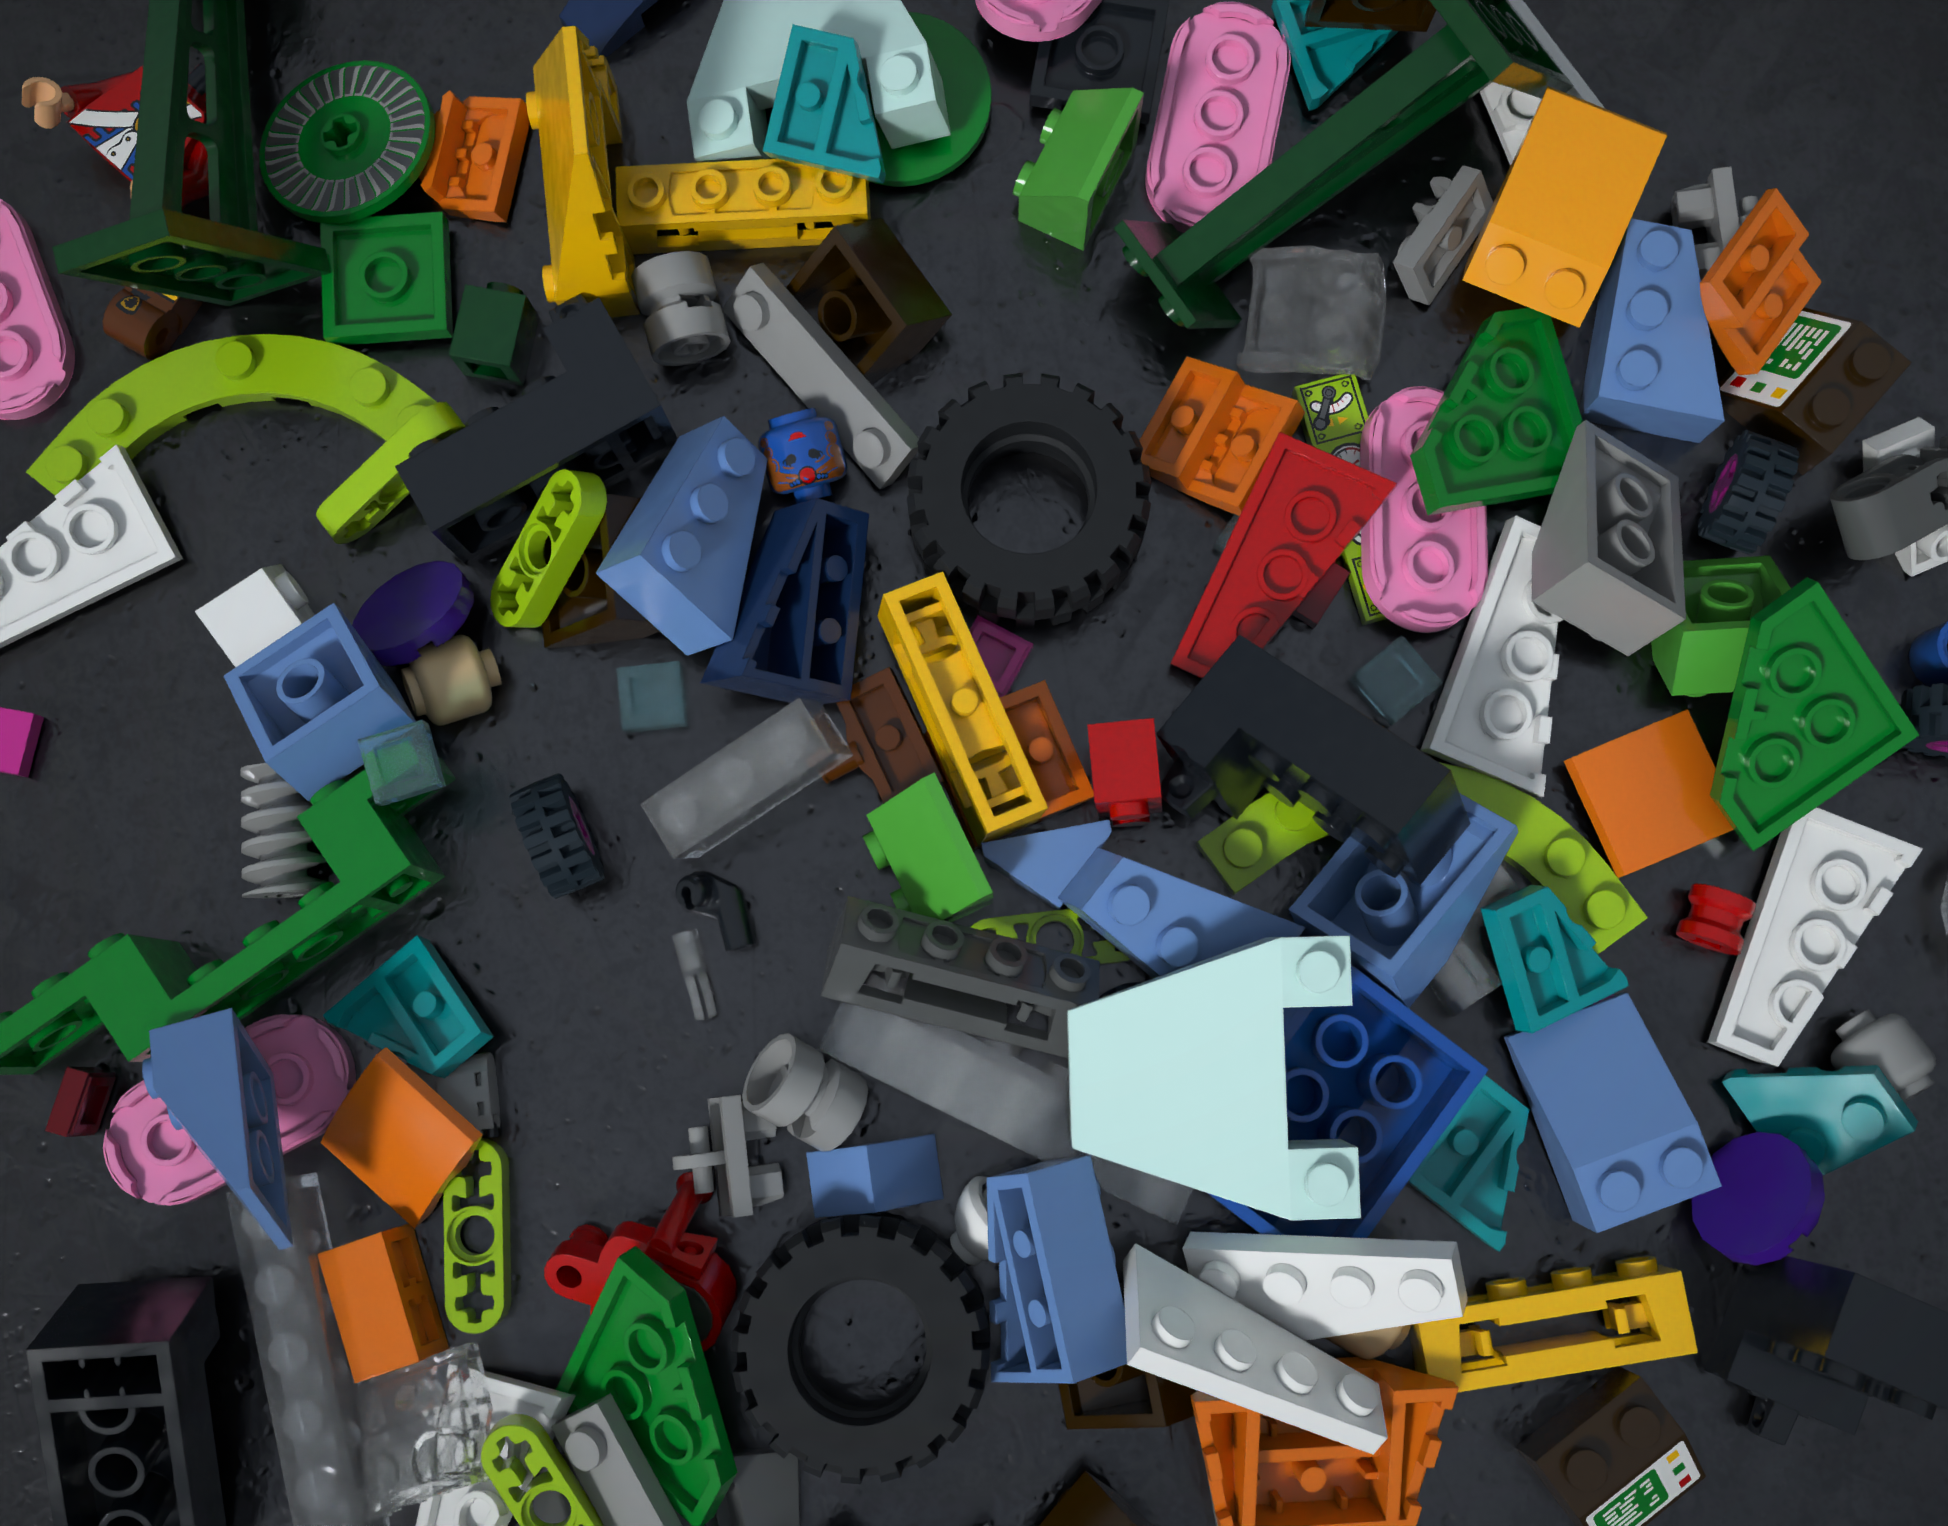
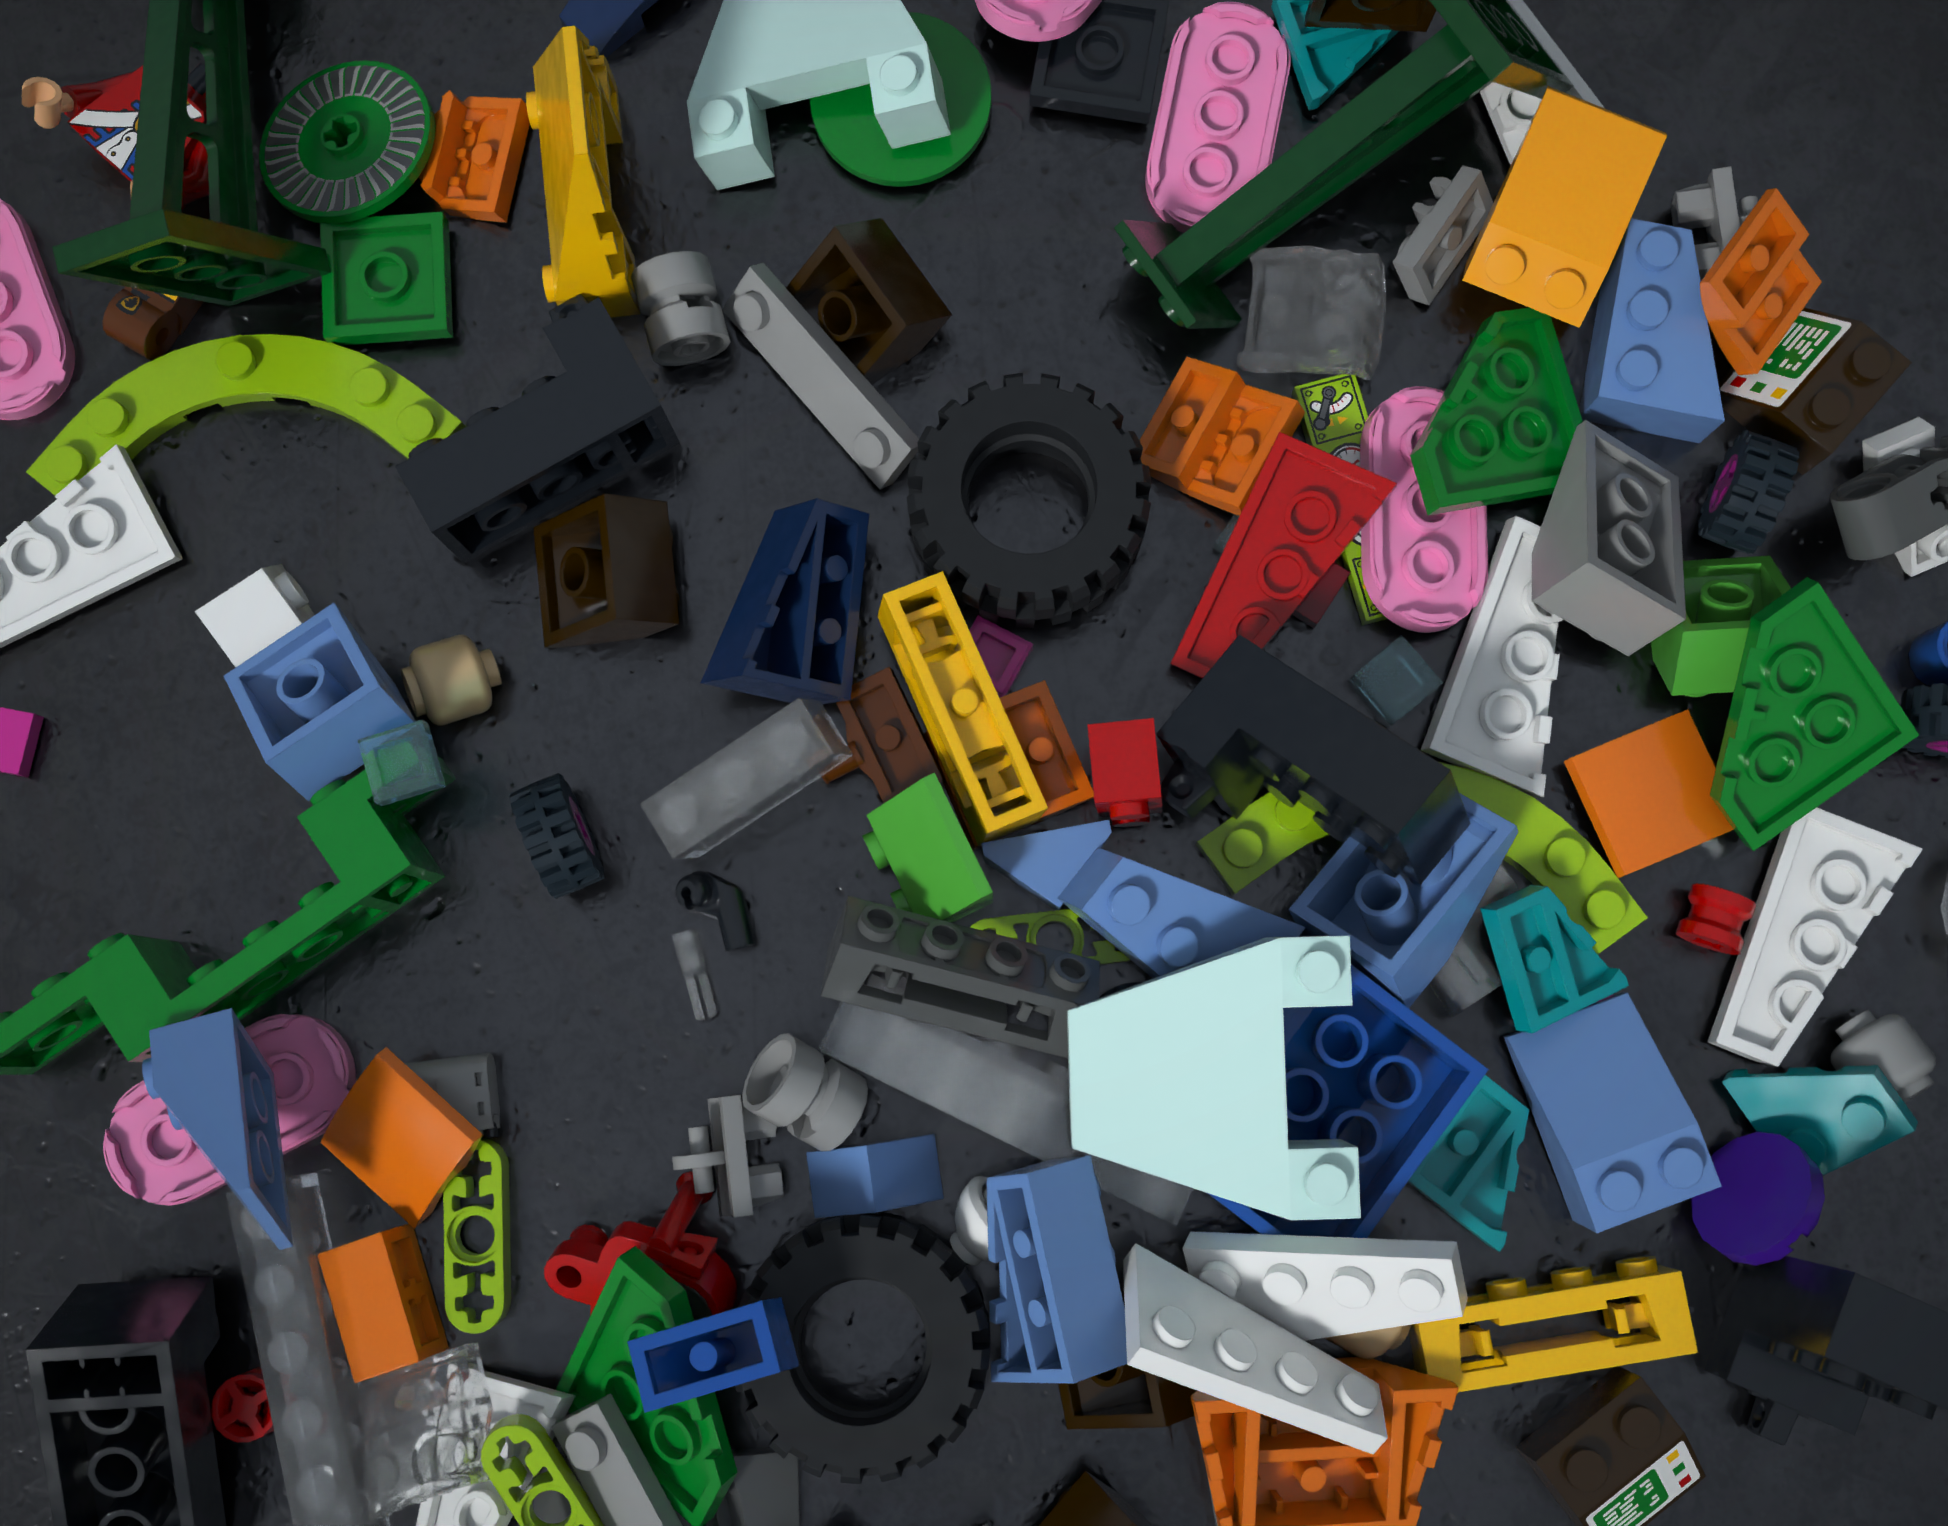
(81, 1101): dark red tile -> none
(238, 1410): none -> red wheel
(281, 838): light grey piece -> none
(377, 484): lime beam -> none
(412, 610): dark purple tile -> none
(414, 1011): teal wing -> none
(494, 333): dark green brick -> none
(567, 514): lime beam -> none
(652, 697): clear light blue tile -> none
(692, 538): medium blue wedge -> none
(712, 1353): none -> blue slope
(734, 204): yellow brick -> none
(802, 455): blue head -> none
(824, 108): teal wing -> none
(1080, 163): bright green slope -> none

